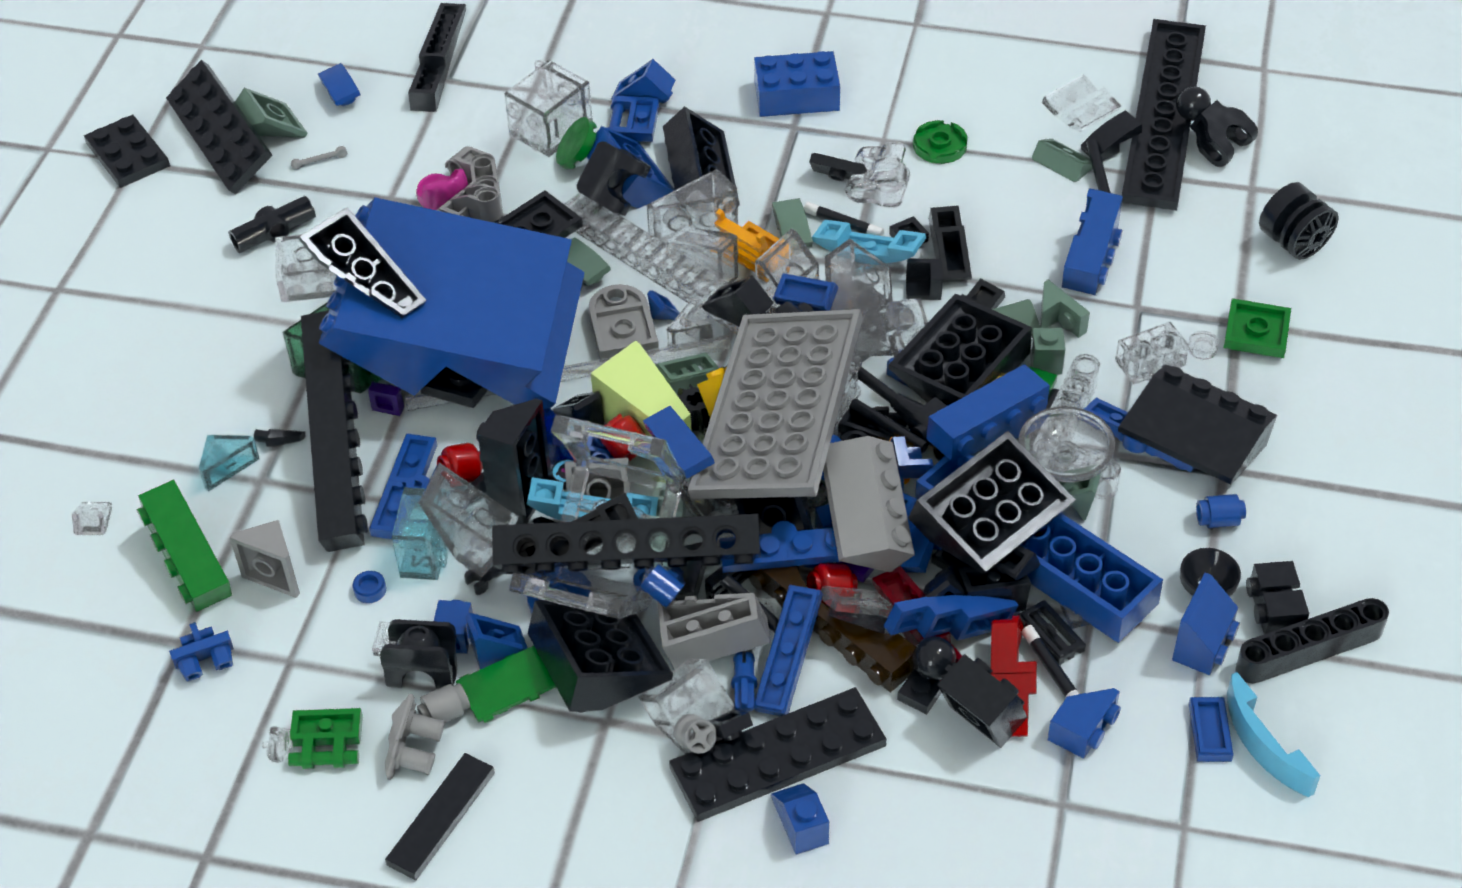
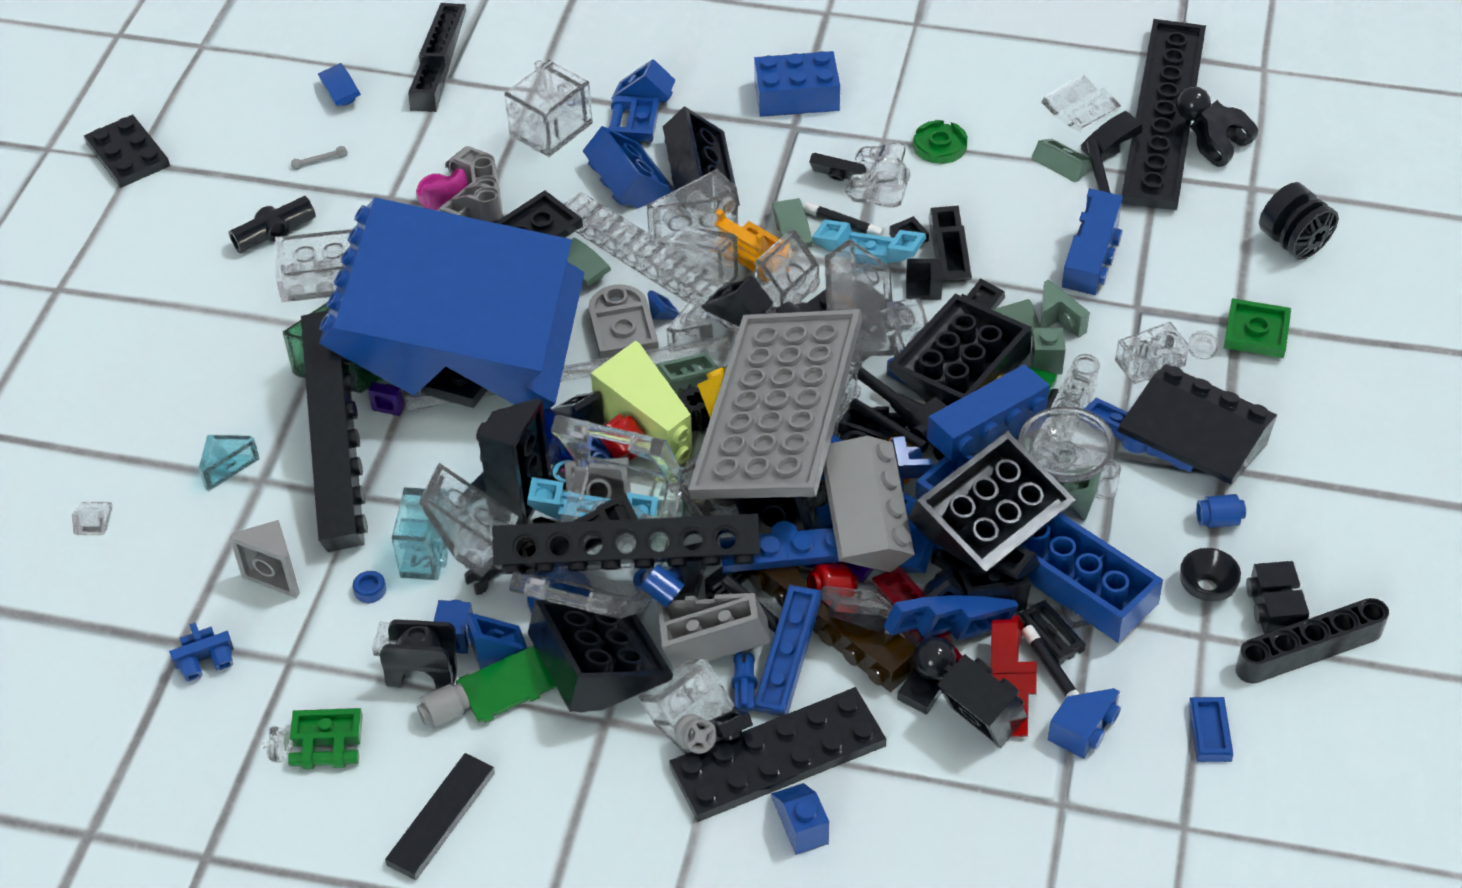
(183, 546): green wedge -> none
(218, 127): black plate -> none
(269, 115): sand green slope -> none
(278, 437): black bar -> none
(357, 257): black wedge -> none
(406, 722): light grey connector -> none
(408, 471): blue hinge -> none
(462, 460): red head -> none
(576, 143): green tile -> none
(606, 174): black piece -> none
(685, 446): blue tile -> none
(799, 289): blue tile -> none
(1206, 627): blue slope -> none
(1290, 769): medium azure slope -> none

